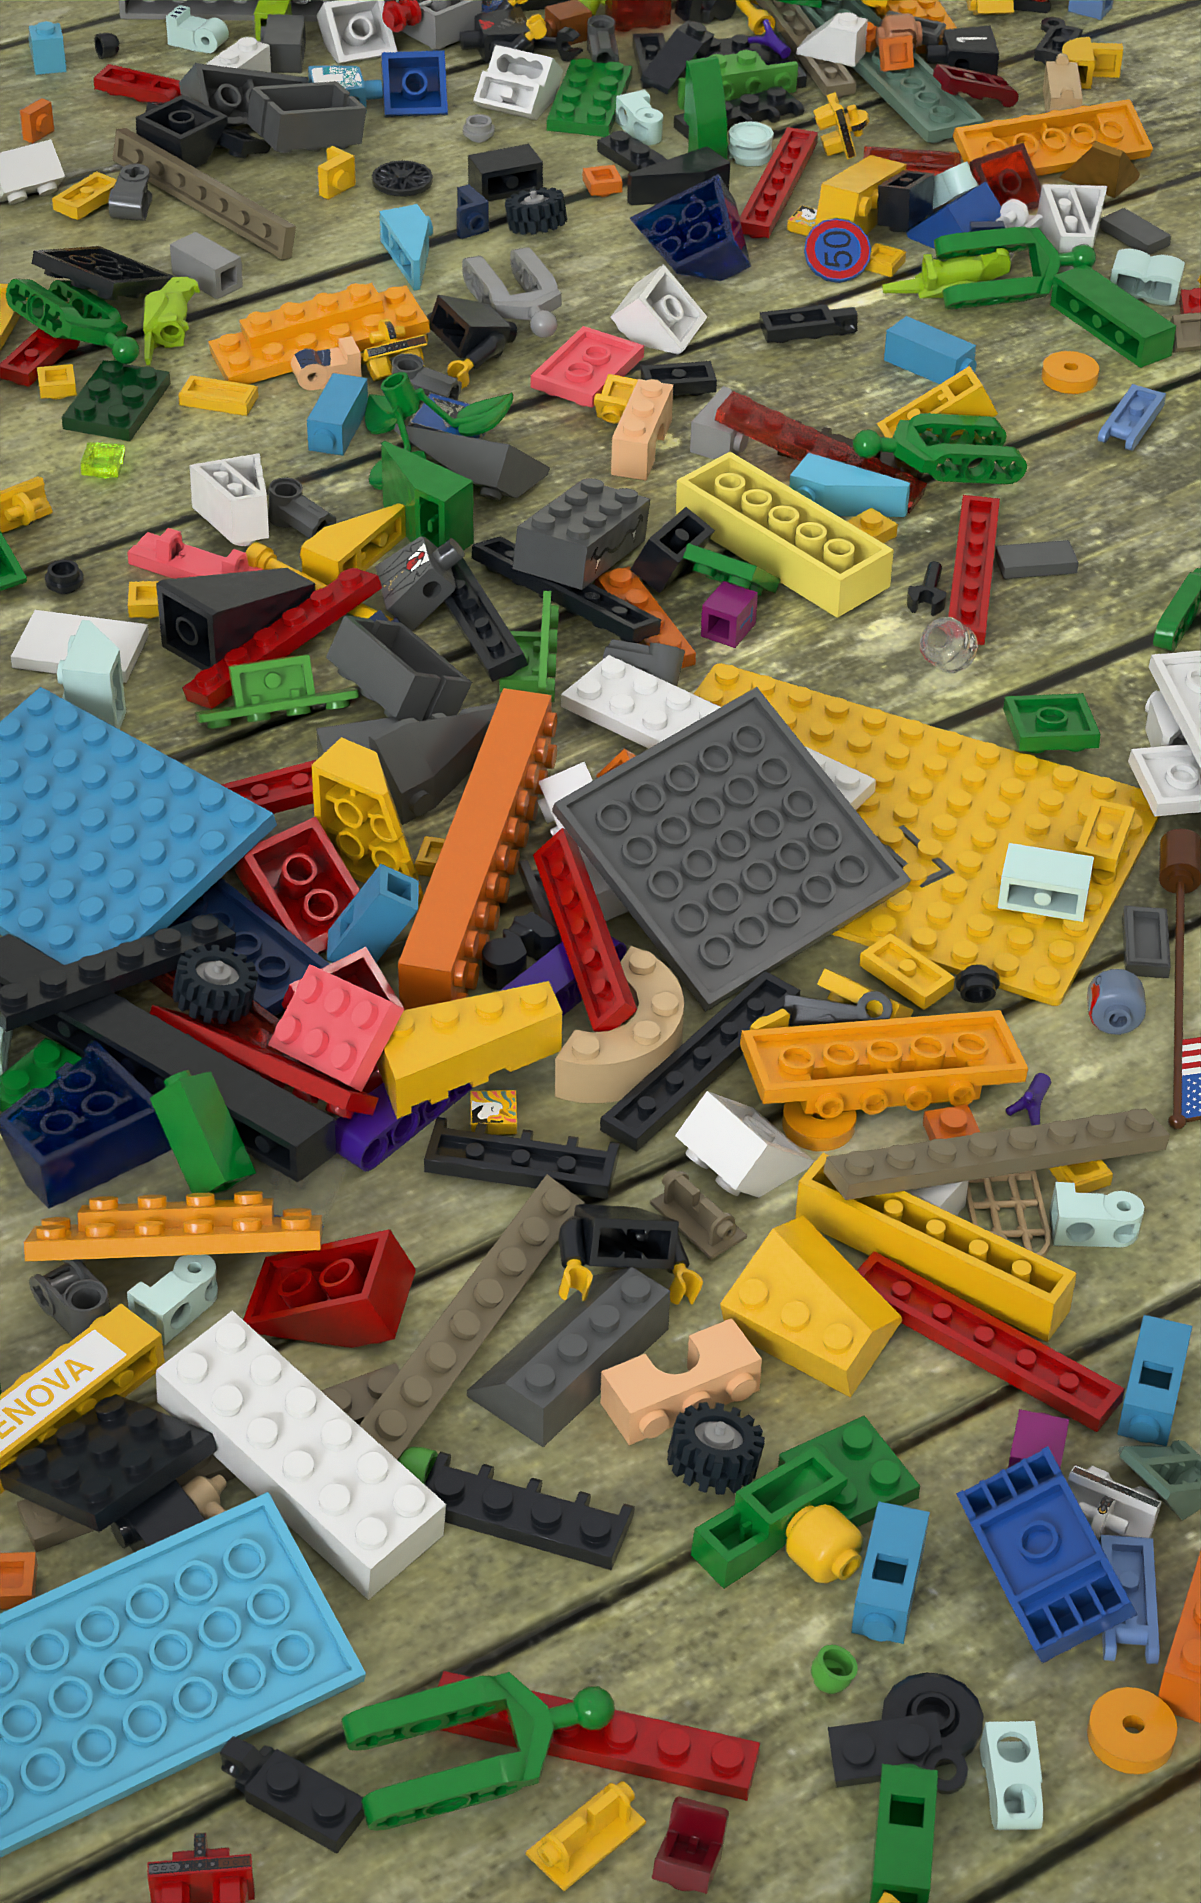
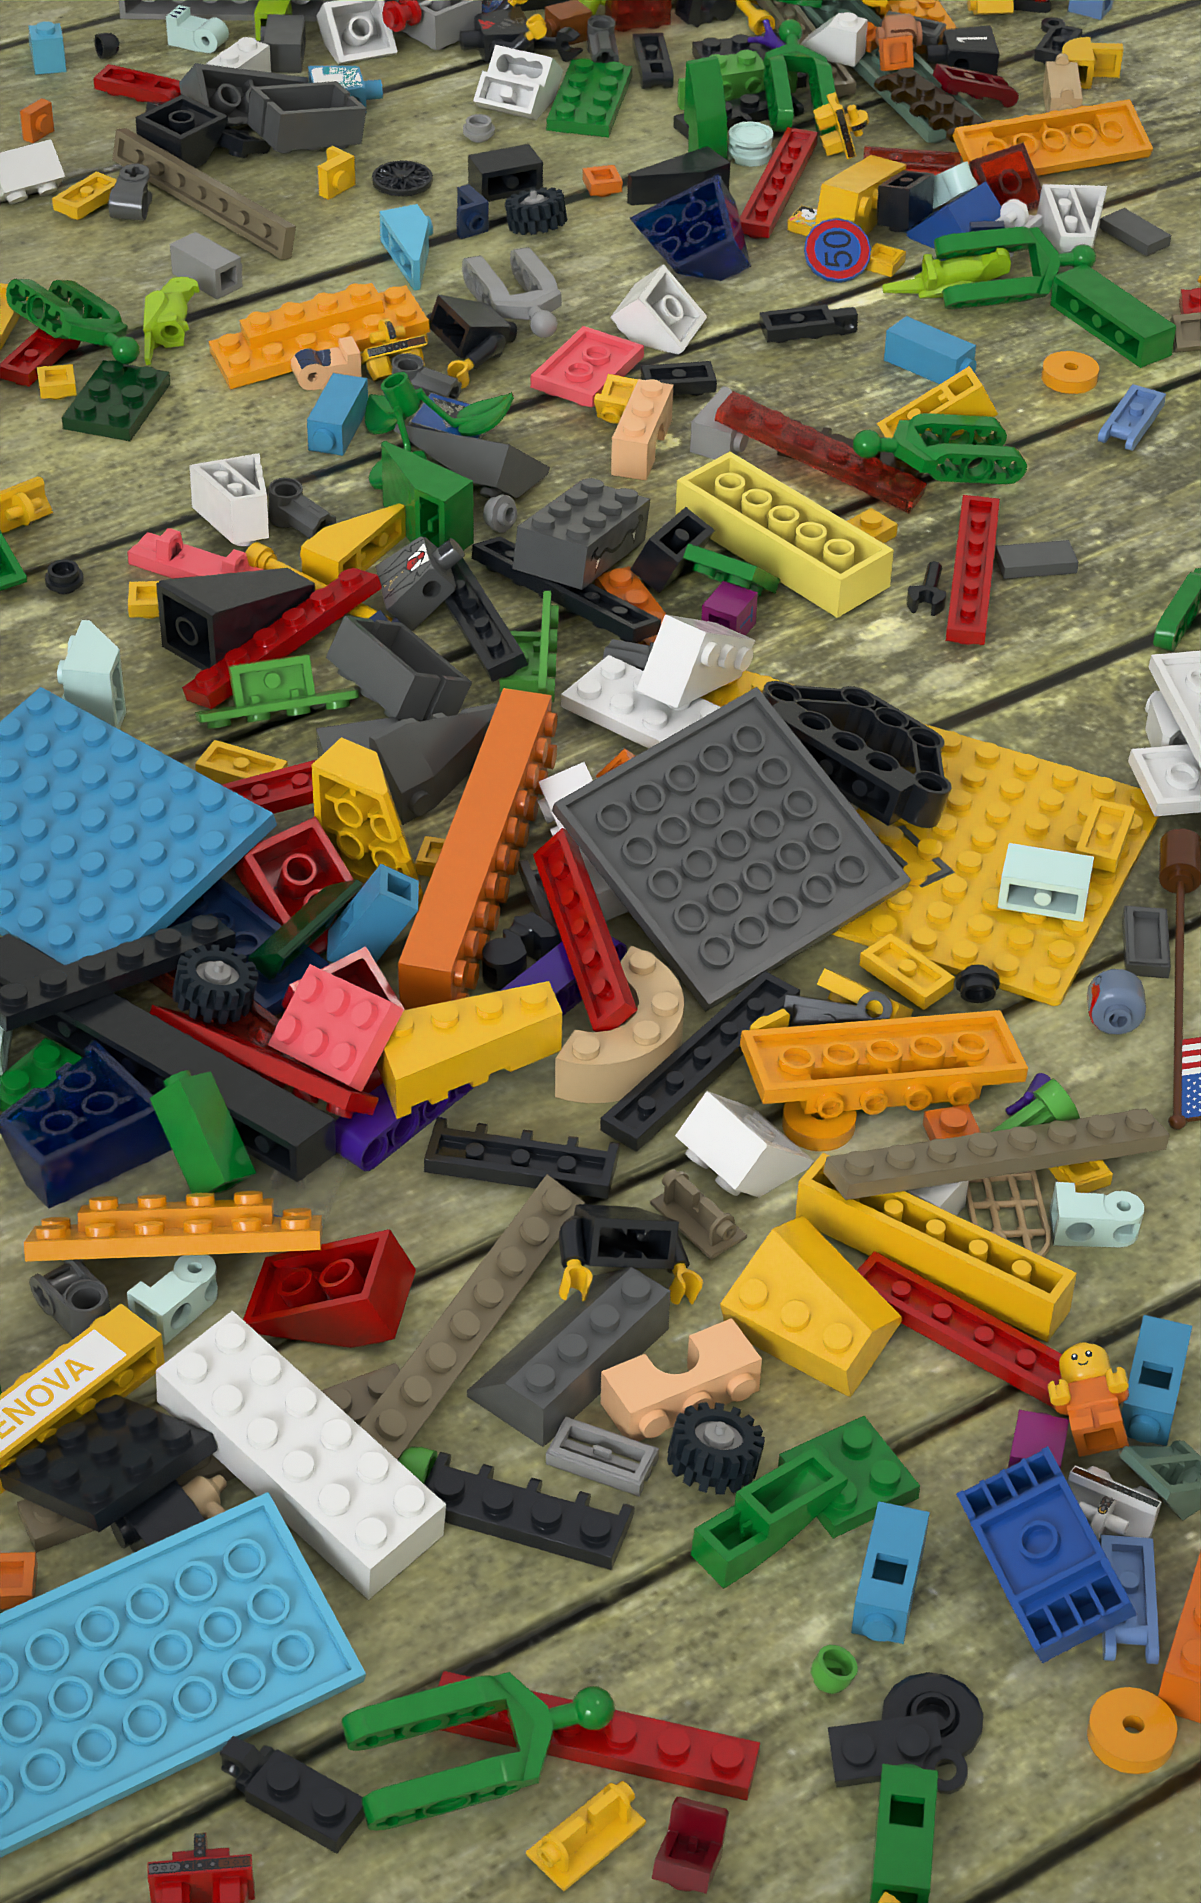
(48, 635): white tile -> none
(101, 270): black plate -> none
(102, 460): clear neon green plate -> none
(218, 395): yellow tile -> none
(231, 763): none -> yellow plate
(303, 928): none -> dark green slope
(414, 83): blue slope -> none
(496, 1109): tile -> none
(500, 513): none -> light grey plate
(598, 1462): none -> light grey tile
(628, 151): black hinge -> none
(641, 120): light aqua leg -> none
(686, 43): black slope -> none
(693, 660): none -> white wedge
(794, 58): none -> green piece
(824, 1543): yellow head -> none
(849, 489): medium azure slope -> none
(868, 750): none -> black brick
(927, 100): none -> dark brown hinge
(948, 644): clear head -> none
(1013, 1775): light aqua leg -> none
(1050, 1105): none -> bright green piece
(1051, 722): green plate -> none
(1091, 1398): none -> orange piece
(1103, 167): pearl gold slope -> none
(1148, 277): light aqua brick -> none

